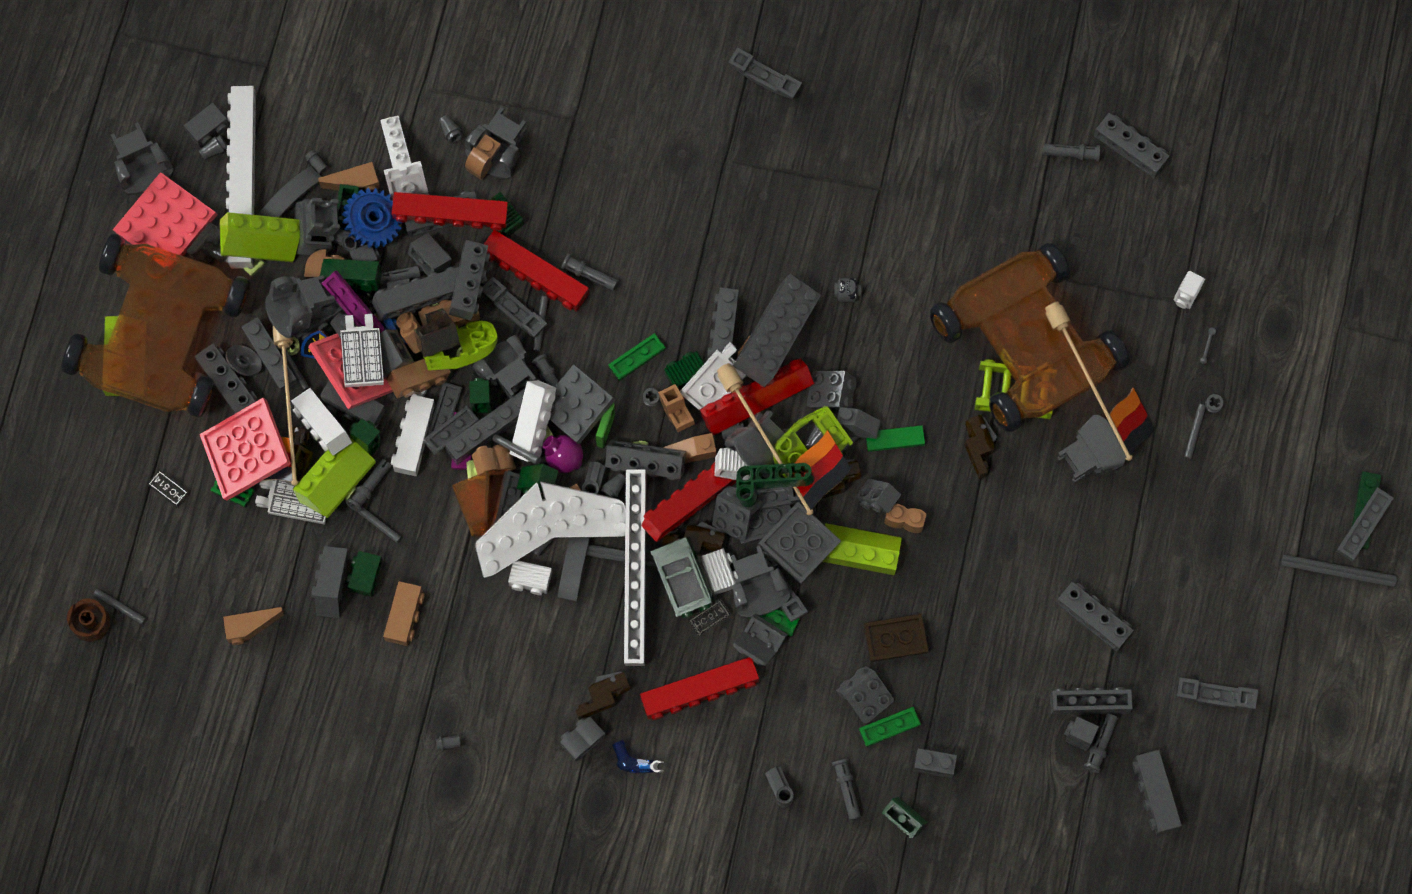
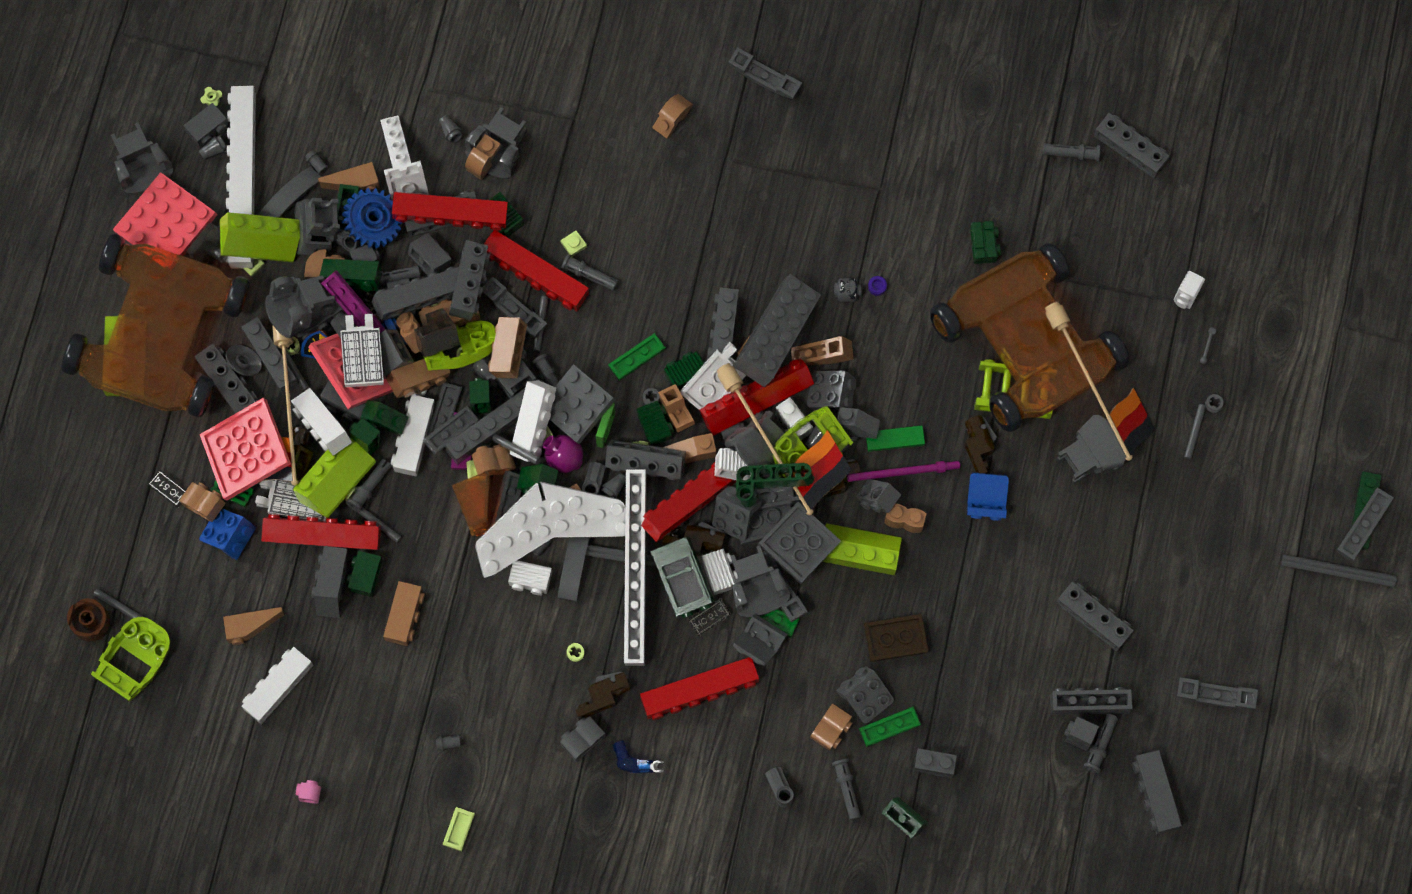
(143, 640): none -> lime slope
(202, 501): none -> medium nougat brick
(210, 92): none -> yellowish green plate
(228, 533): none -> blue bracket
(277, 685): none -> white brick
(308, 792): none -> bright pink plate
(321, 533): none -> red brick
(384, 417): none -> dark green brick
(458, 829): none -> yellowish green tile
(507, 347): none -> brick
(573, 243): none -> yellowish green plate
(577, 646): none -> yellowish green bush
(654, 423): none -> dark green brick
(671, 113): none -> medium nougat brick
(790, 414): none -> white brick
(824, 352): none -> medium nougat slope
(831, 727): none -> medium nougat brick
(877, 285): none -> dark purple tile
(939, 467): none -> magenta bar
(984, 242): none -> dark green brick
(987, 496): none -> blue bracket

